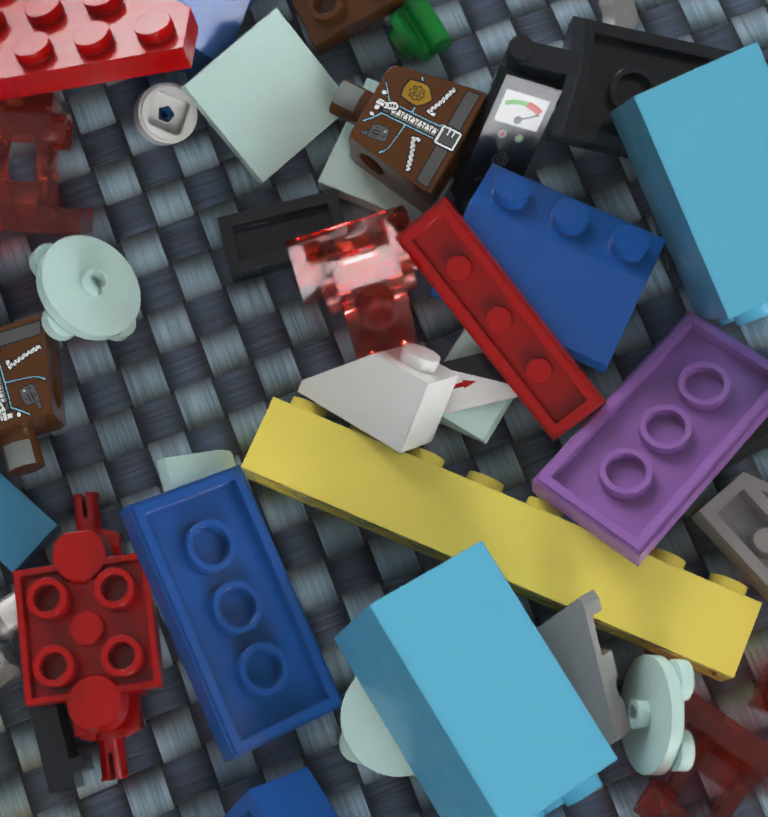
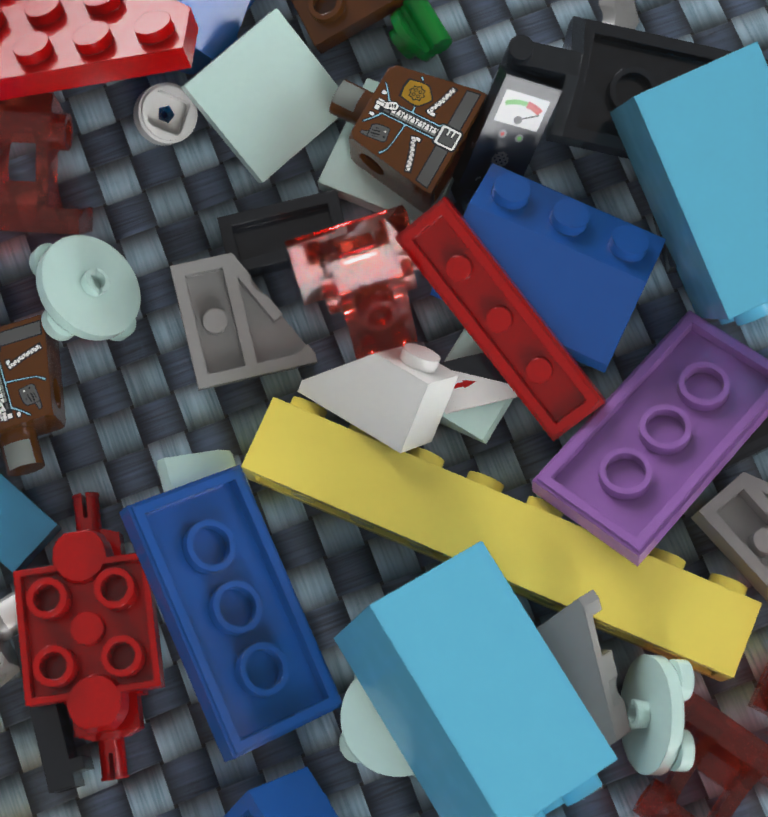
(232, 325): none -> light grey wing

